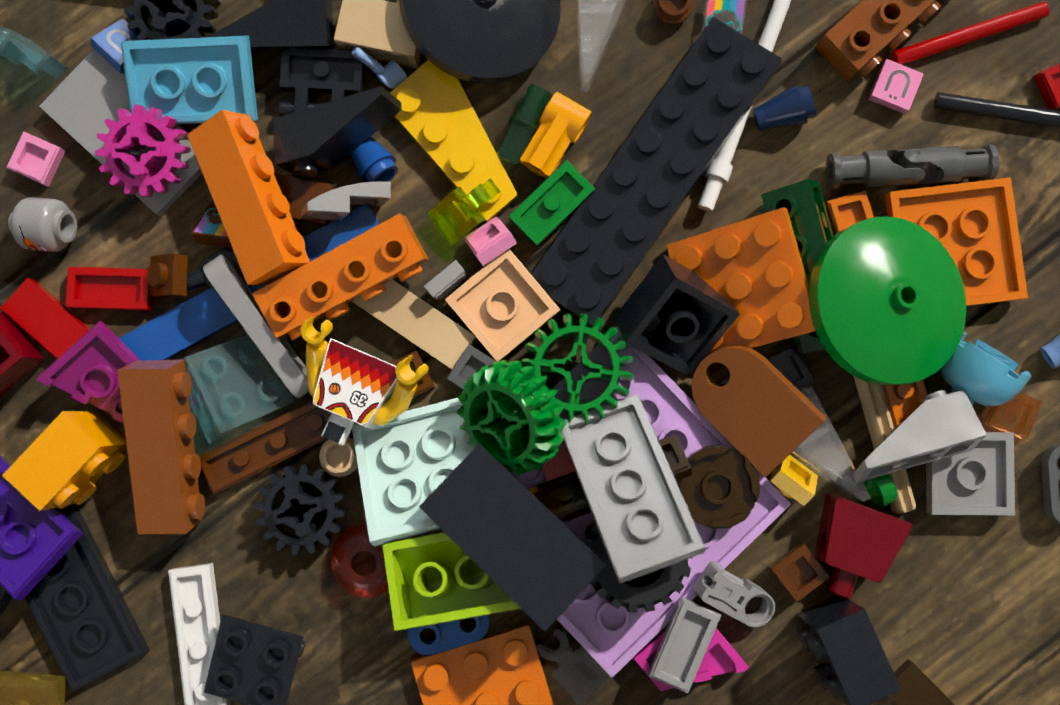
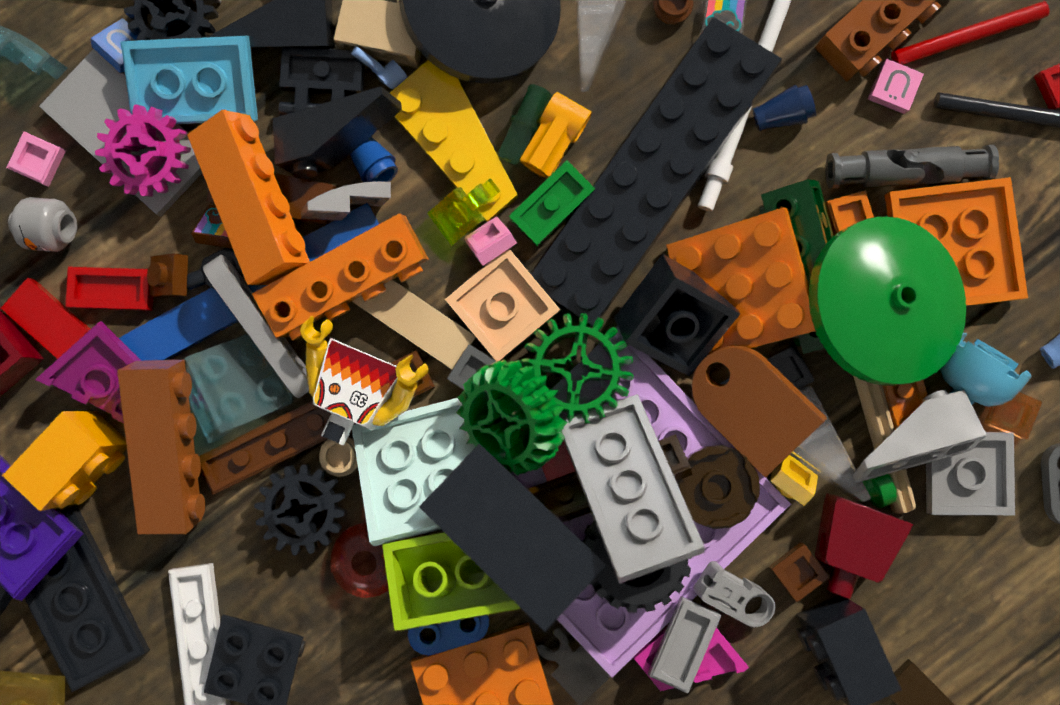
(446, 281): light grey tile -> none

